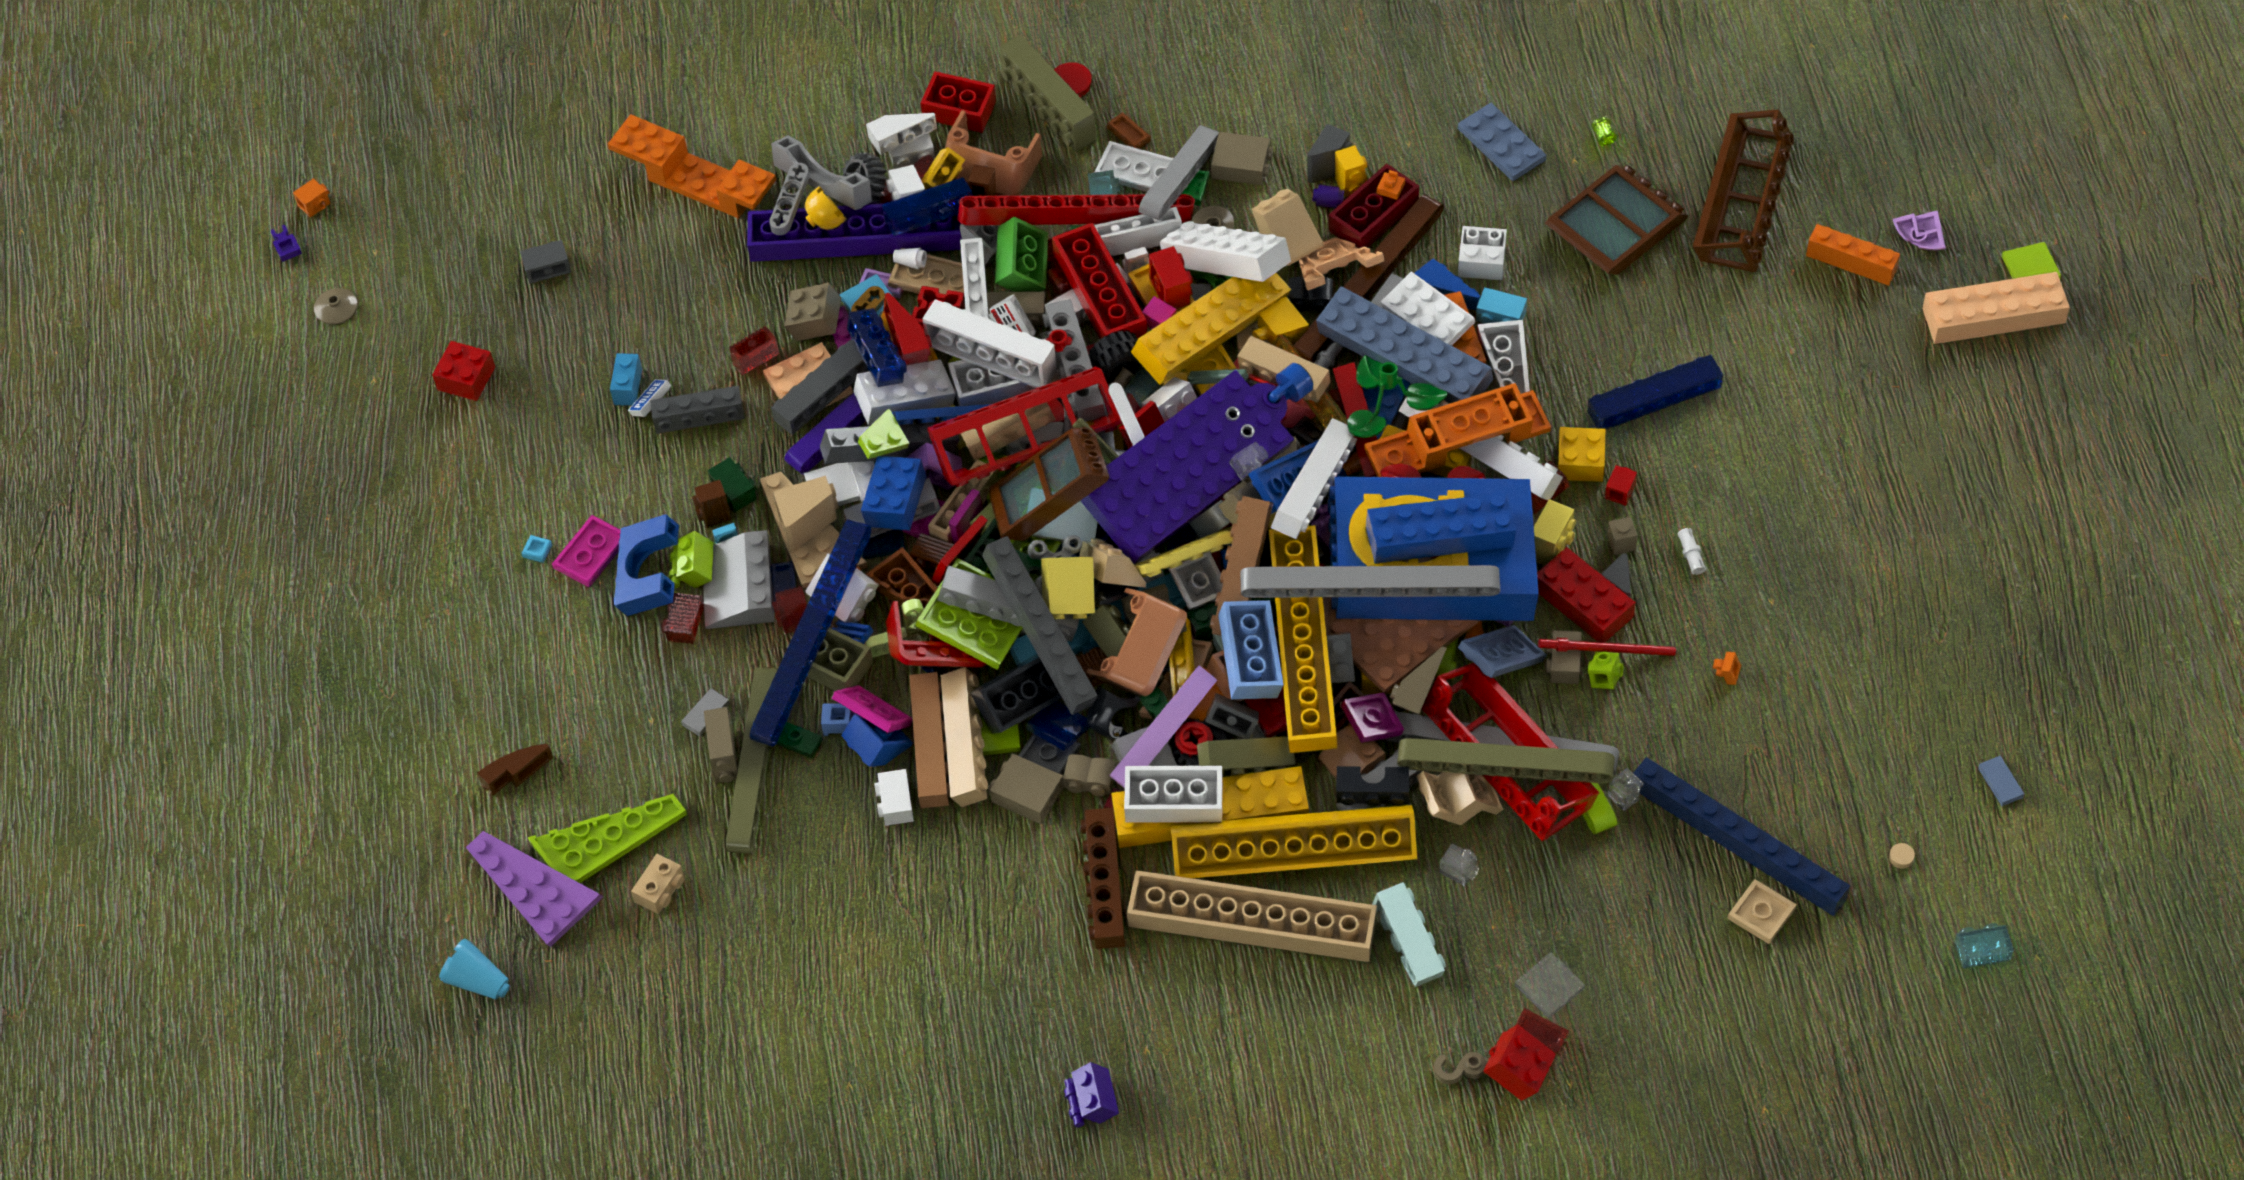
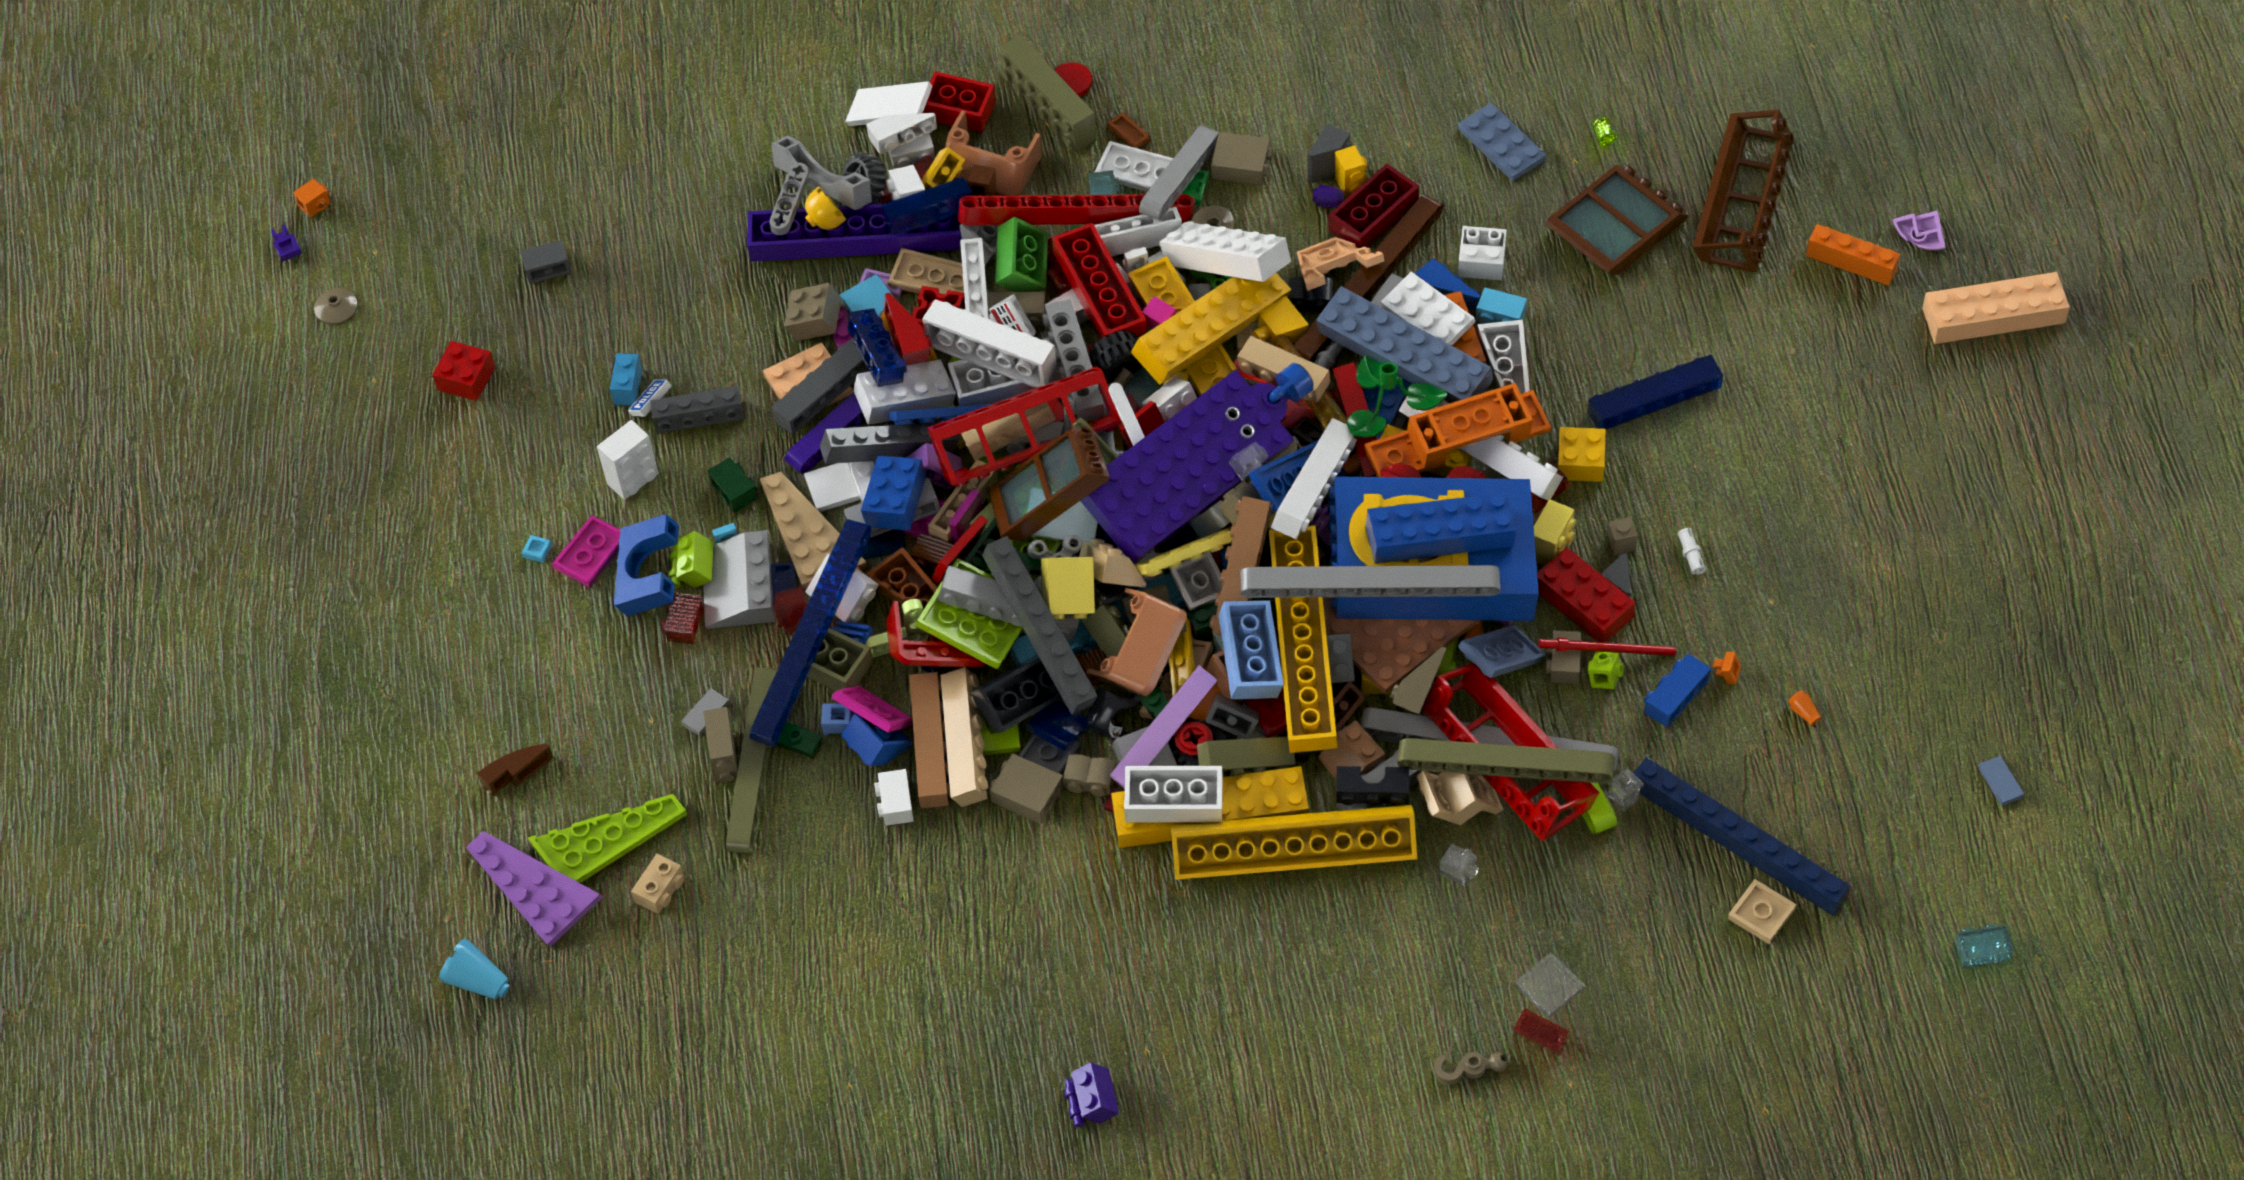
(627, 459): none -> white brick
(676, 169): orange bracket -> none
(711, 504): reddish brown brick -> none
(754, 350): clear red brick -> none
(805, 510): tan slope -> none
(865, 299): pearl gold beam -> none
(883, 437): lime wing -> none
(888, 100): none -> white tile
(913, 257): white cone -> none
(1059, 339): red plate -> none
(1111, 933): reddish brown brick -> none
(1170, 277): red brick -> none
(1213, 376): sand green axle -> none
(1252, 916): tan brick -> none
(1288, 218): tan slope -> none
(1372, 717): magenta plate -> none
(1391, 185): orange tile -> none
(1409, 934): light aqua wedge -> none
(1519, 1062): red brick -> none
(1620, 485): red brick -> none
(1676, 690): none -> blue brick
(1804, 707): none -> orange cone
(1901, 855): tan tile -> none
(2029, 261): lime tile -> none

